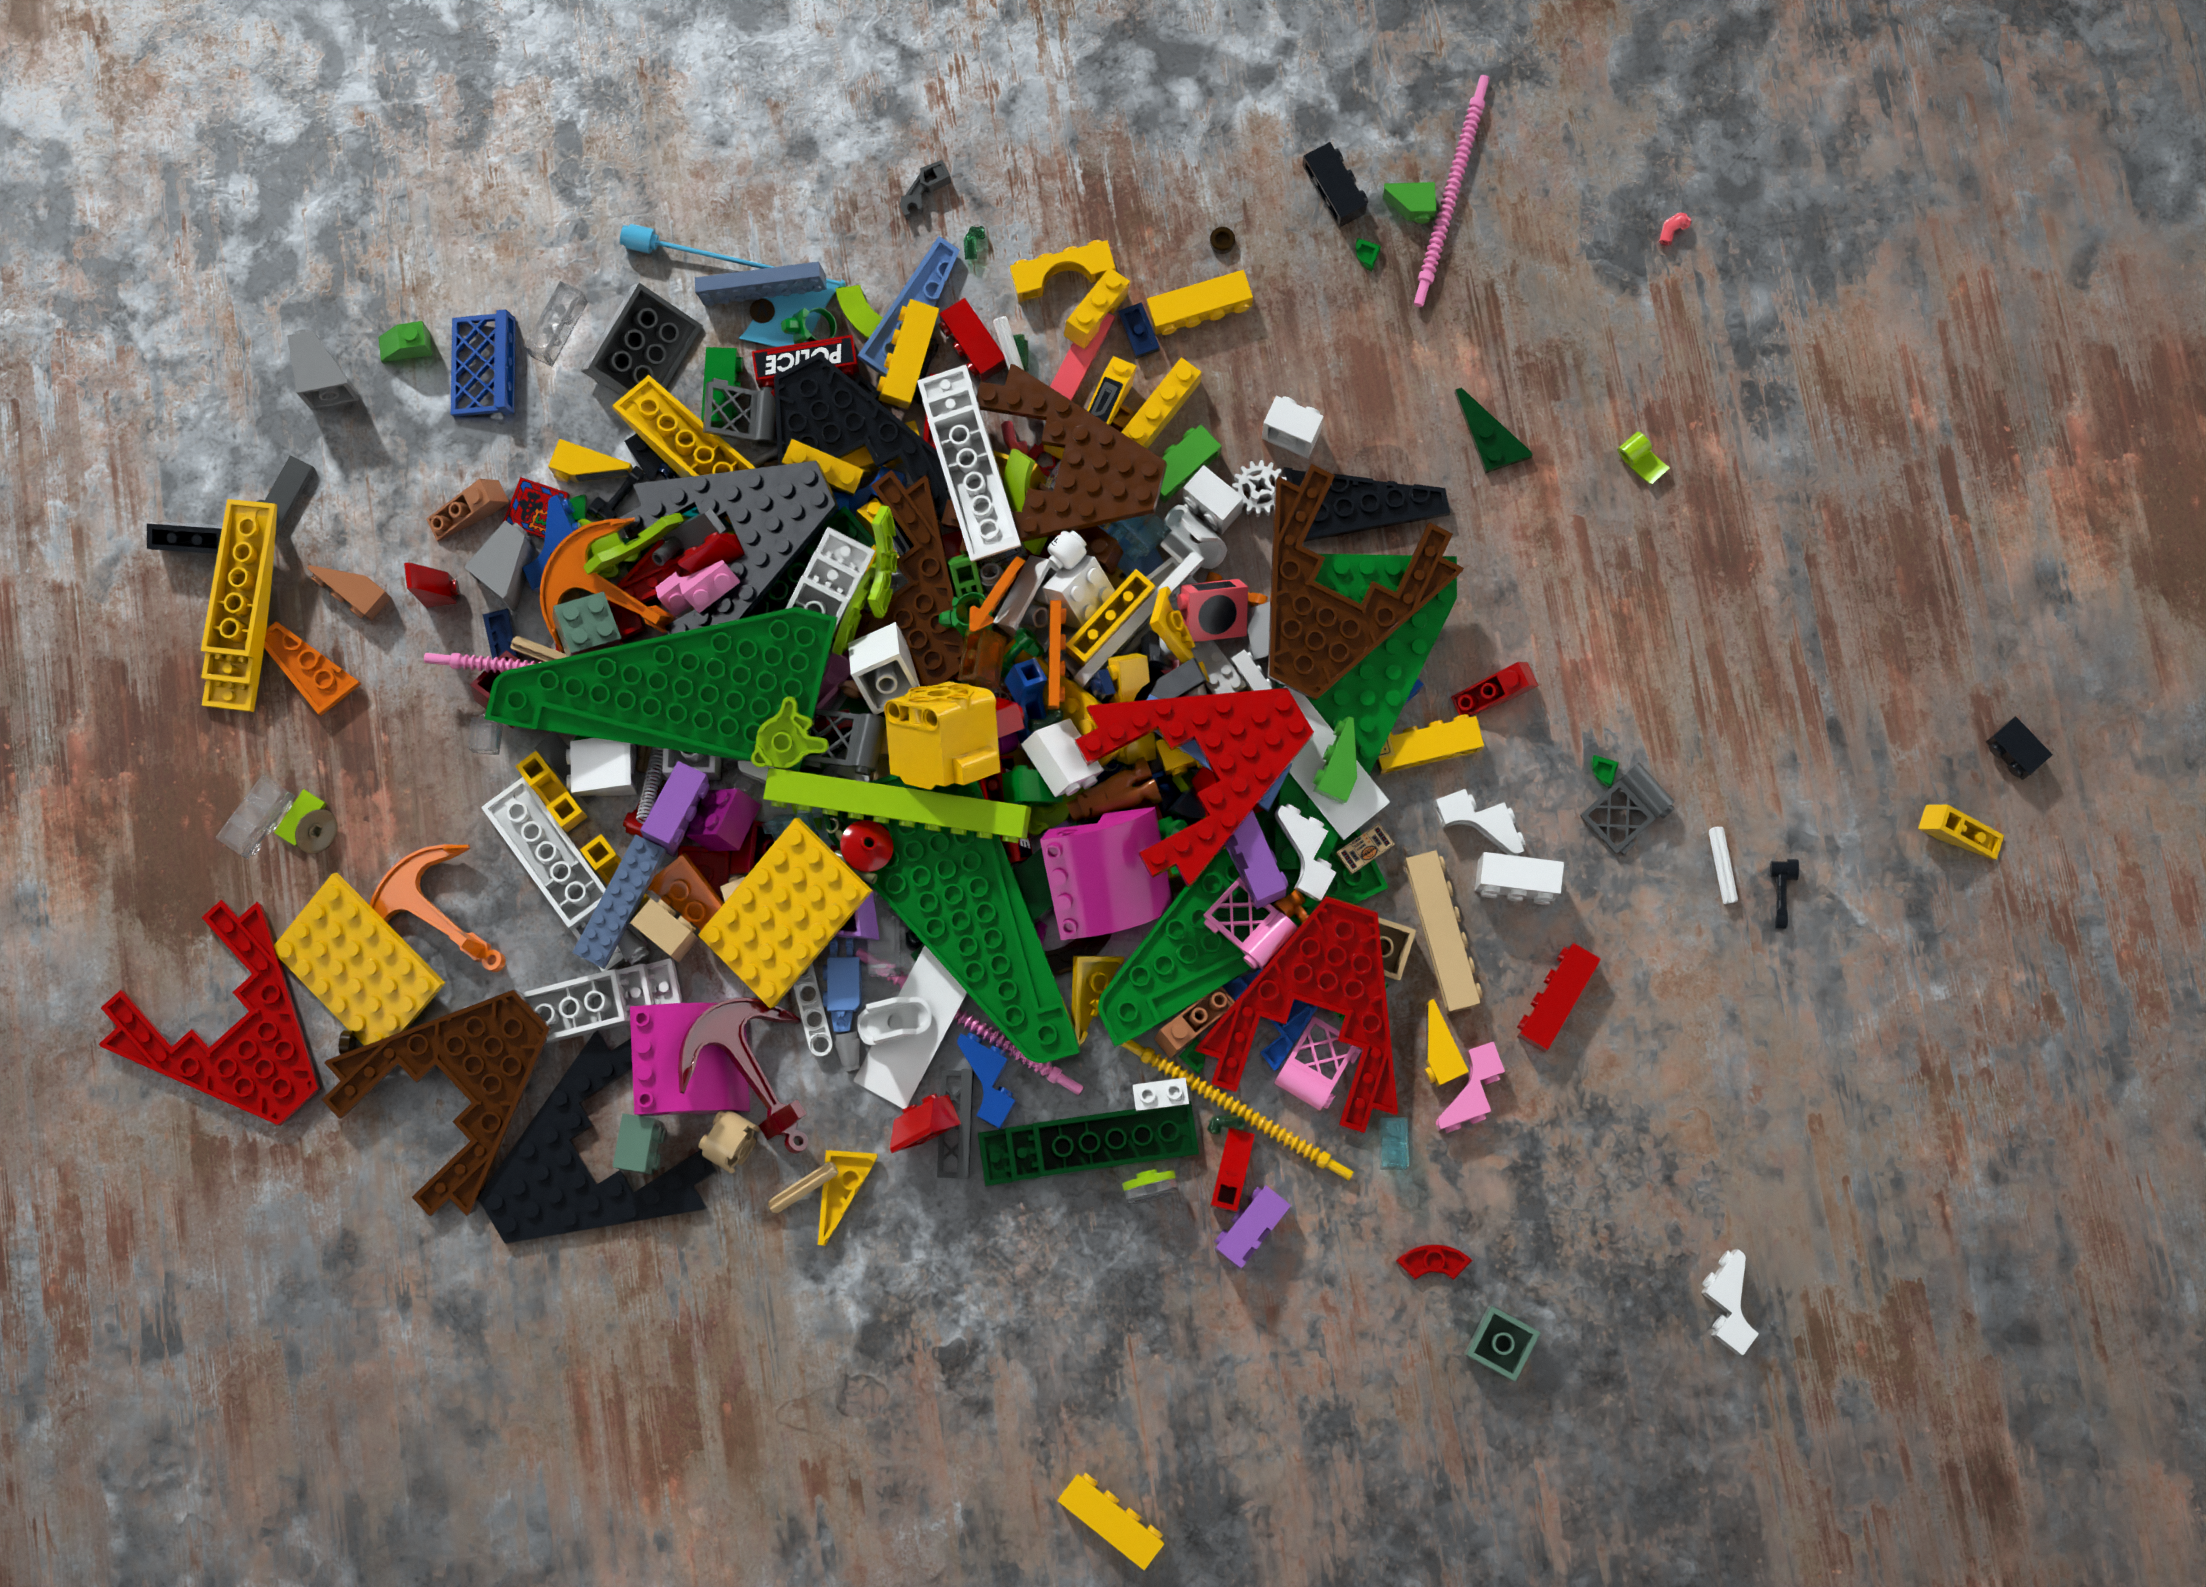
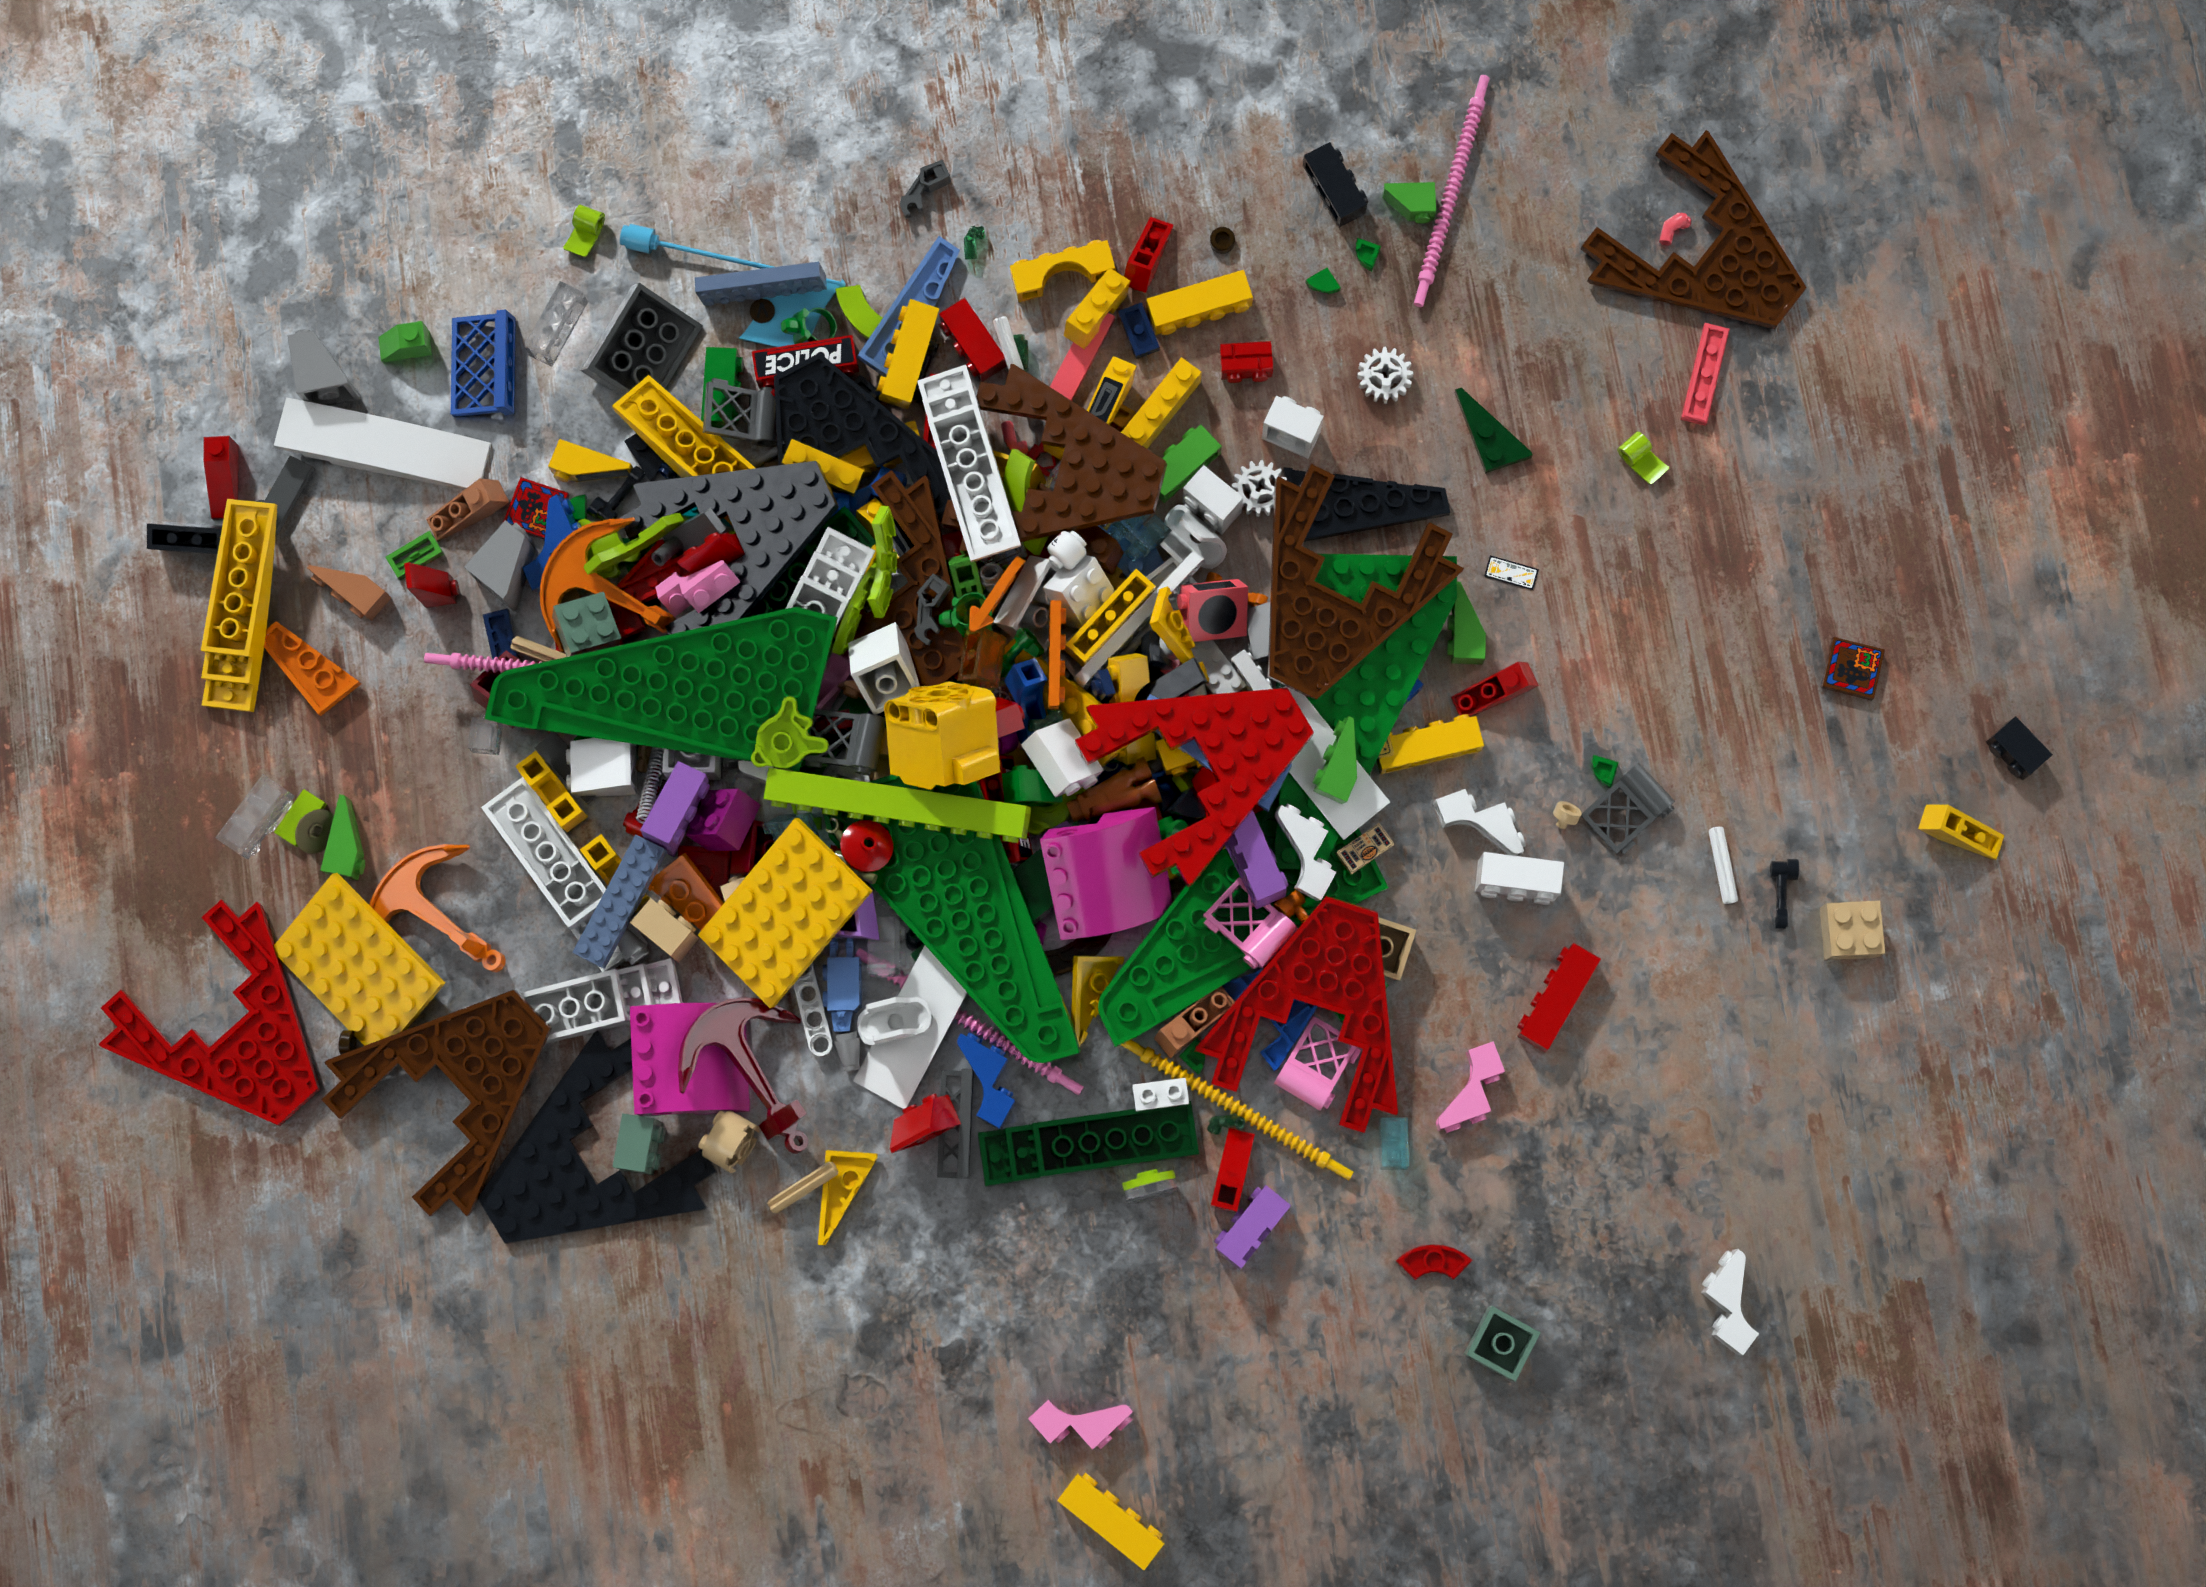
(221, 472): none -> red slope
(344, 846): none -> bright green slope
(380, 444): none -> white slope
(414, 556): none -> bright green tile
(587, 228): none -> lime panel
(924, 619): none -> dark grey piece
(1092, 1426): none -> bright pink arch
(1147, 254): none -> red slope
(1246, 361): none -> red brick
(1323, 282): none -> green tile
(1394, 374): none -> white gear
(1442, 932): tan brick -> none
(1442, 1054): yellow slope -> none
(1468, 635): none -> bright green slope
(1511, 572): none -> sticker
(1566, 814): none -> tan tile
(1705, 374): none -> coral tile
(1738, 276): none -> reddish brown wing
(1852, 668): none -> tile
(1852, 930): none -> tan brick

